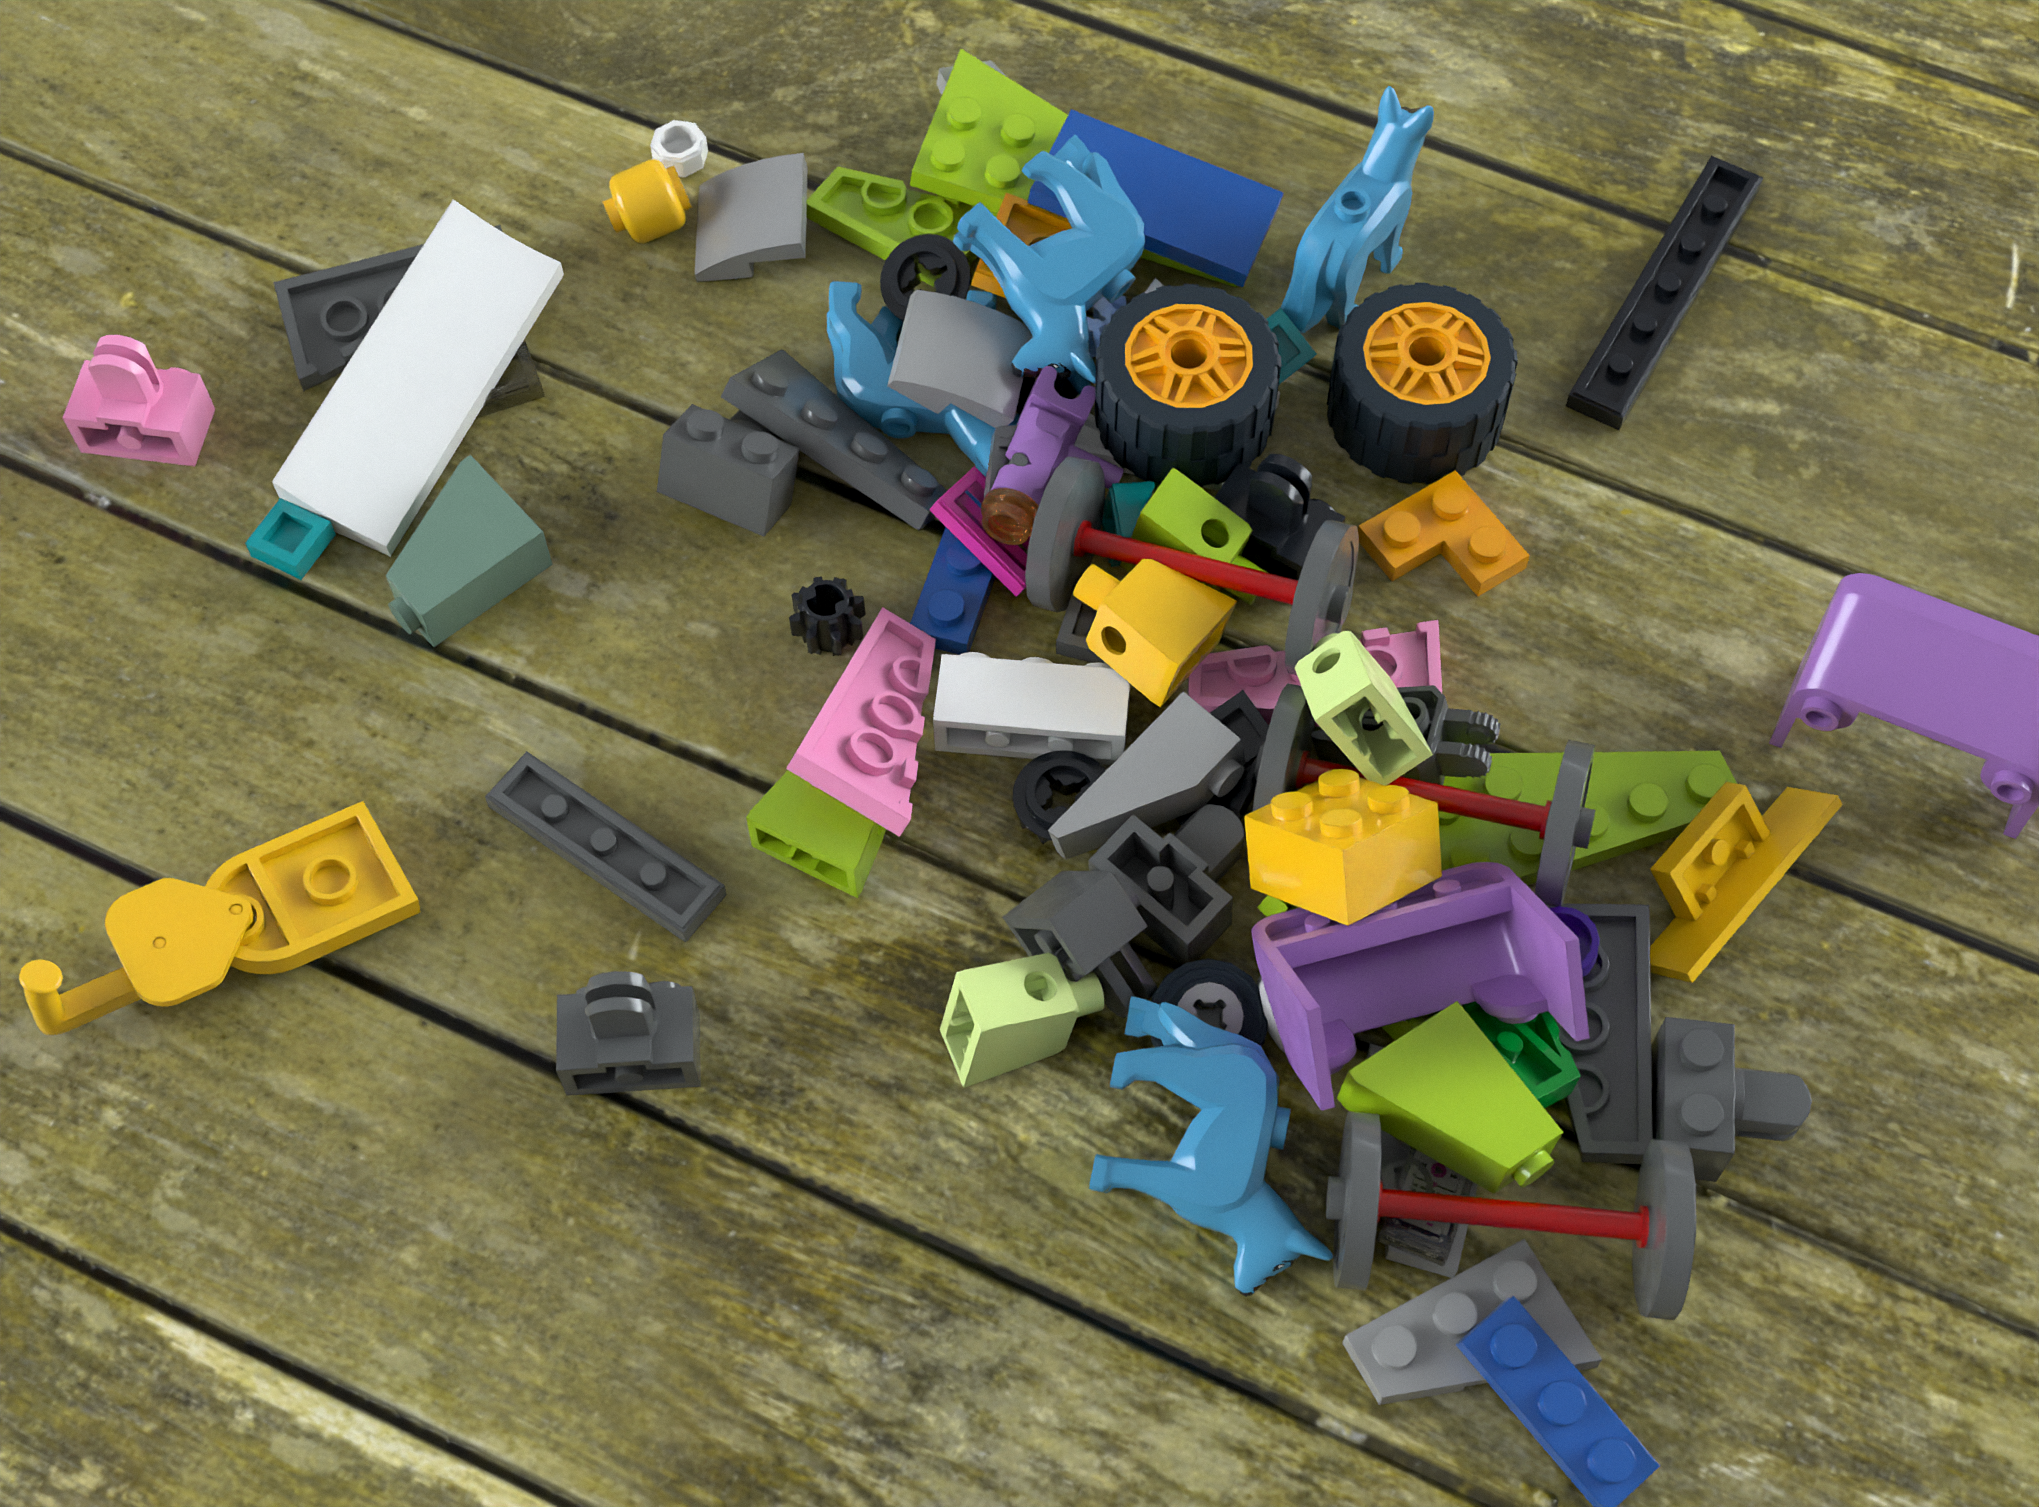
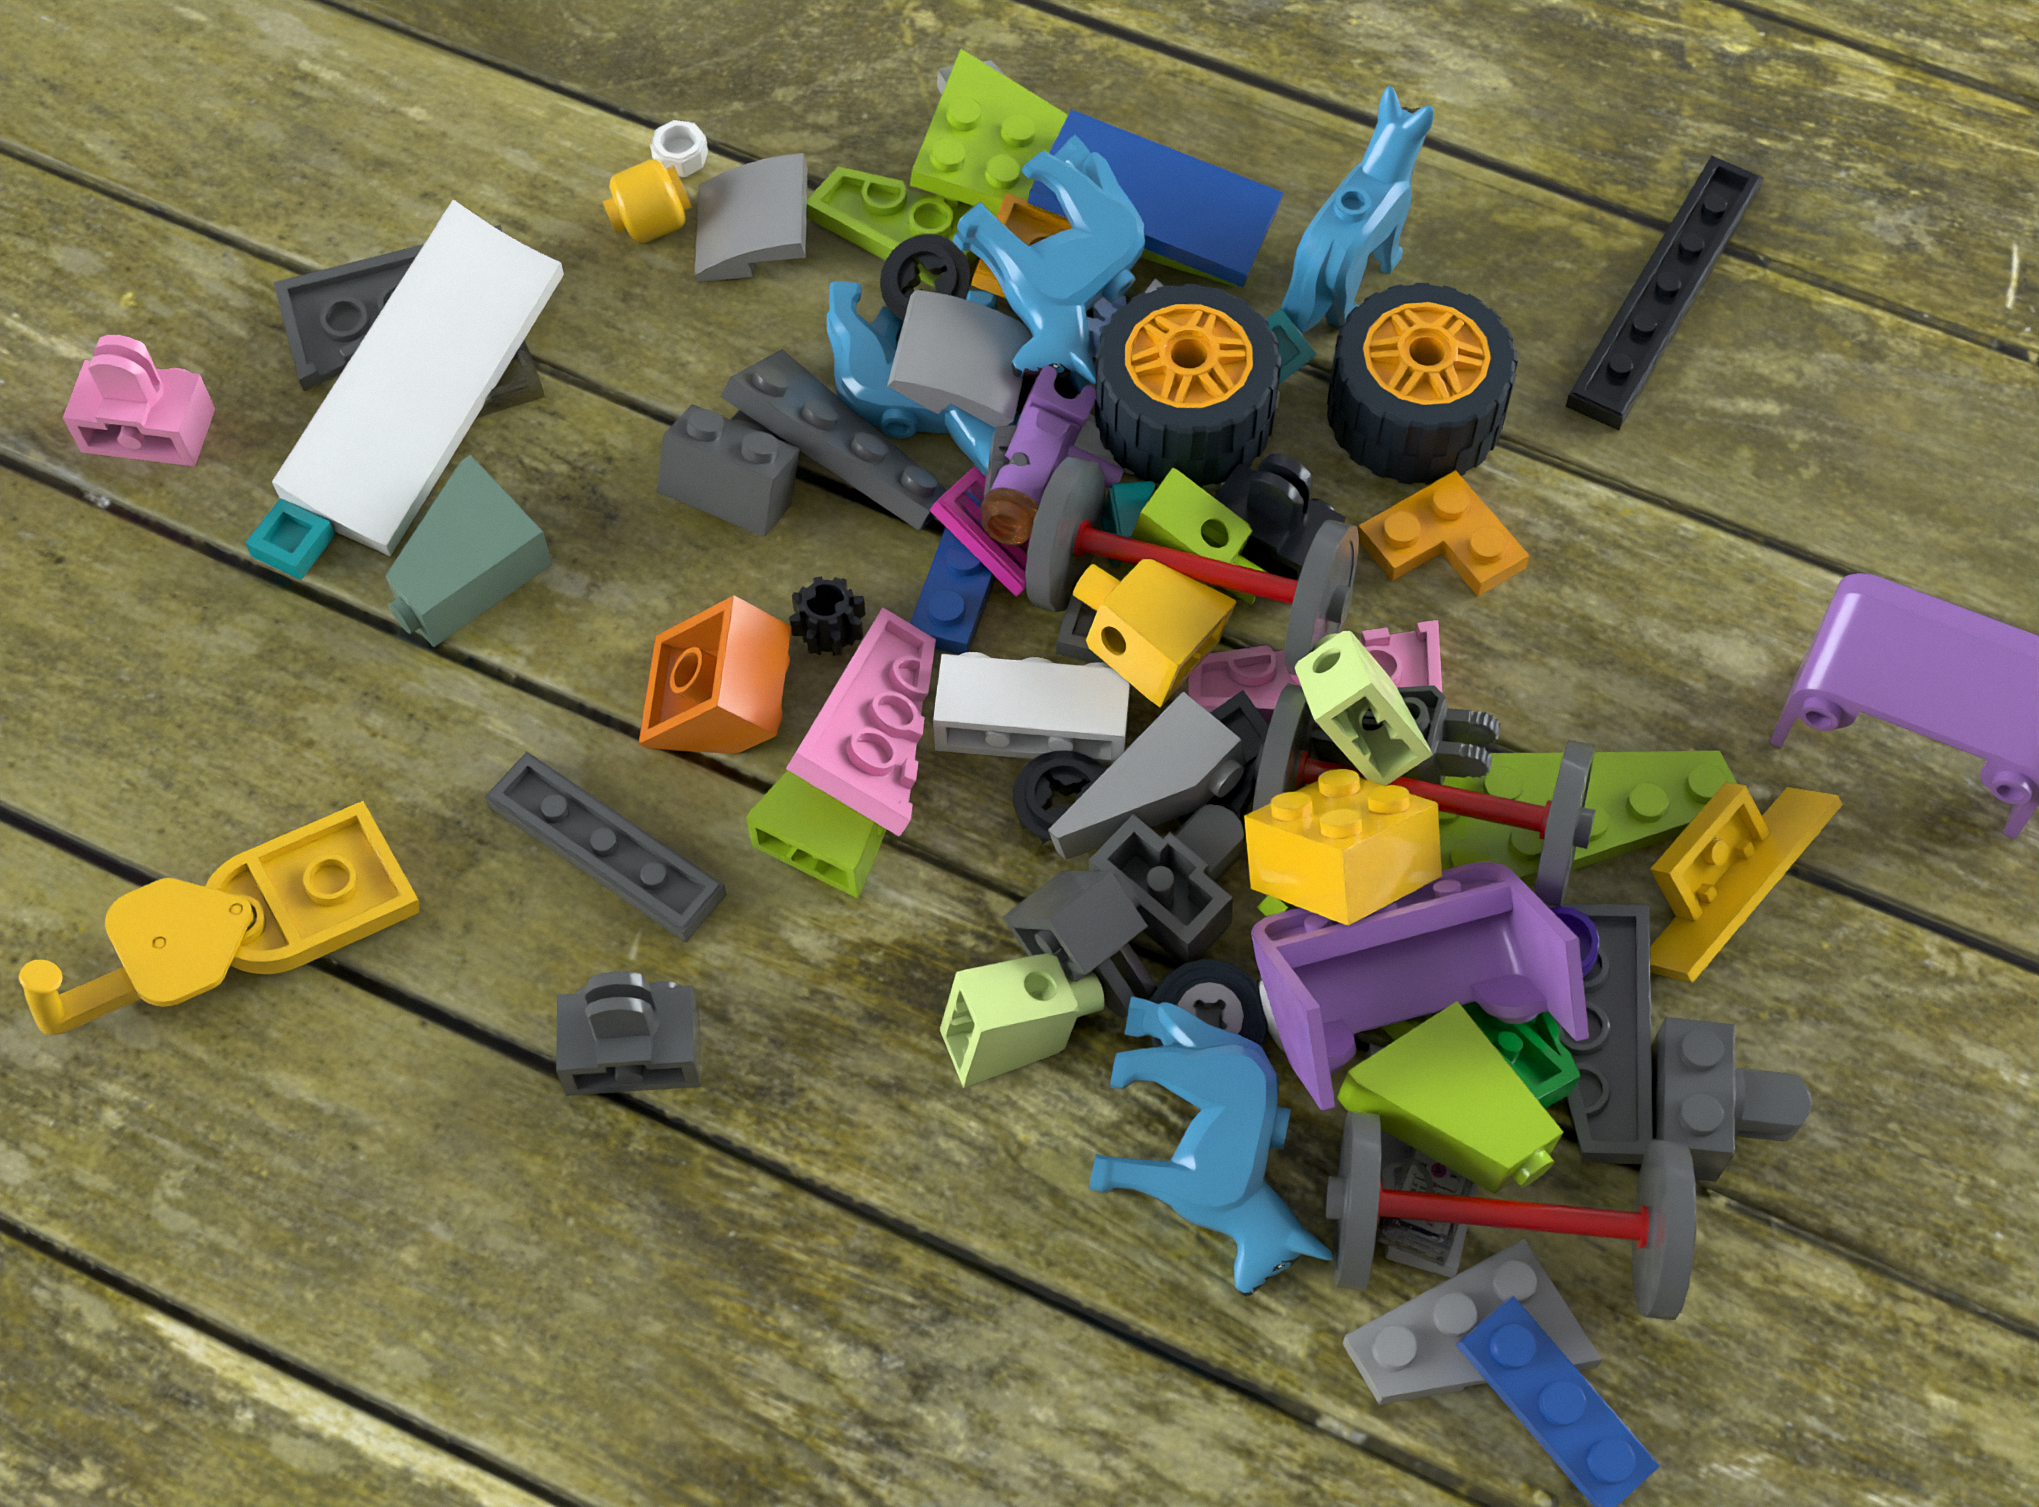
(717, 681): none -> orange slope

